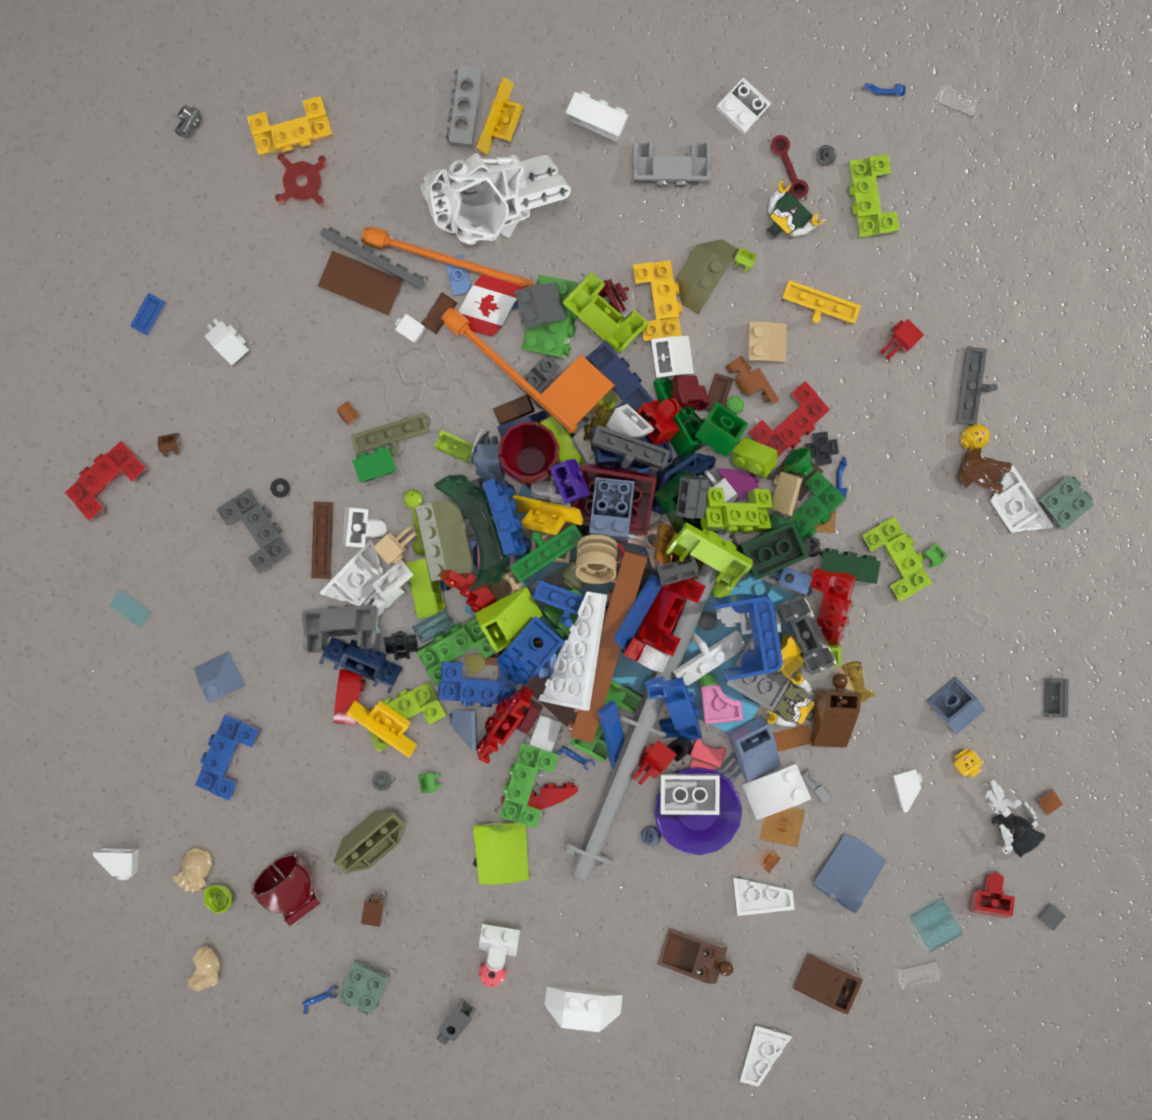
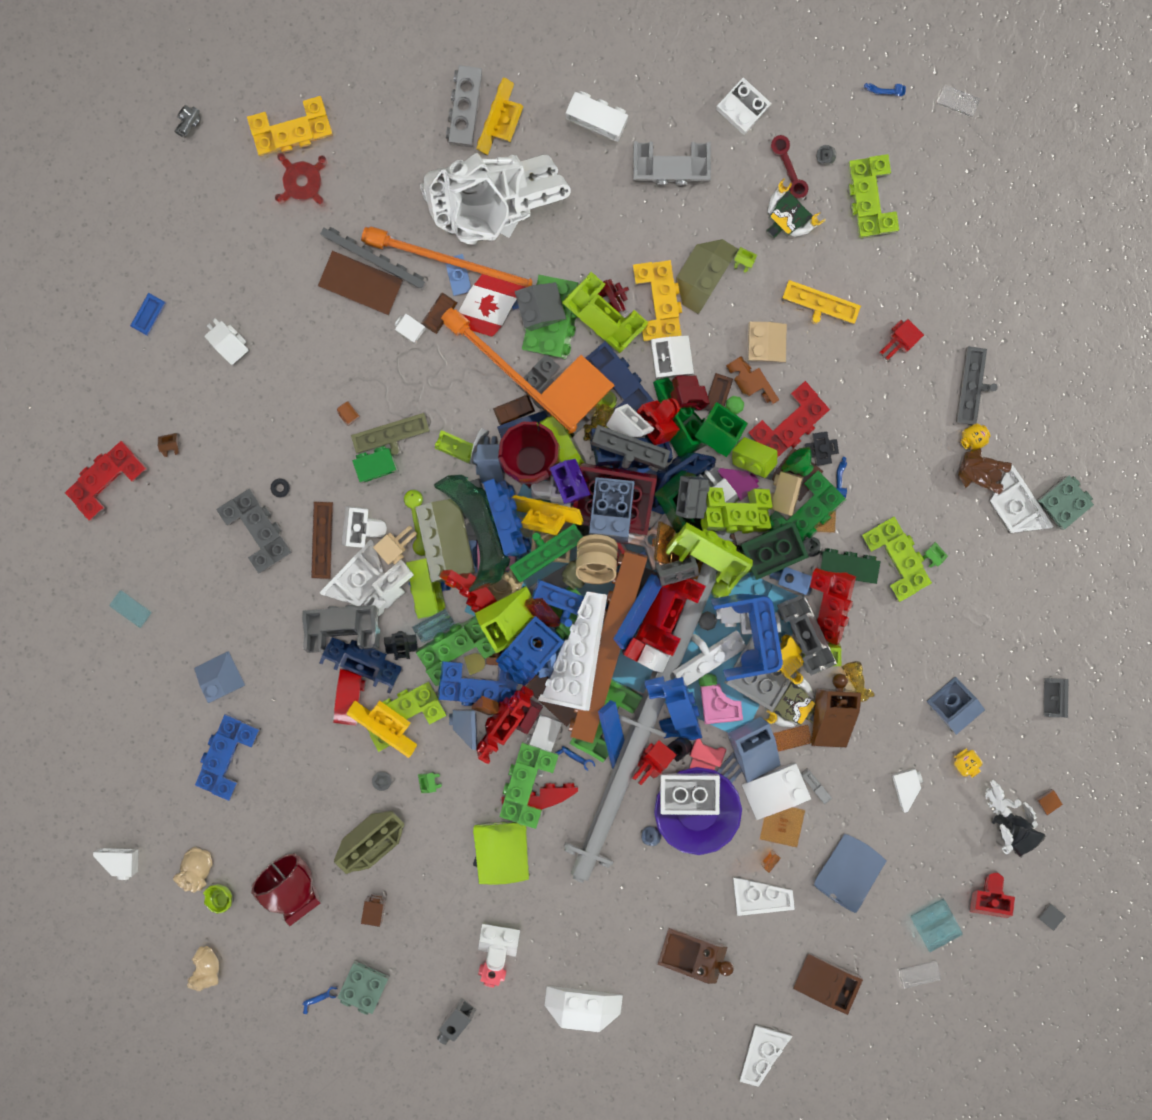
(486, 706): none -> dark orange slope
(543, 612): none -> clear red tile

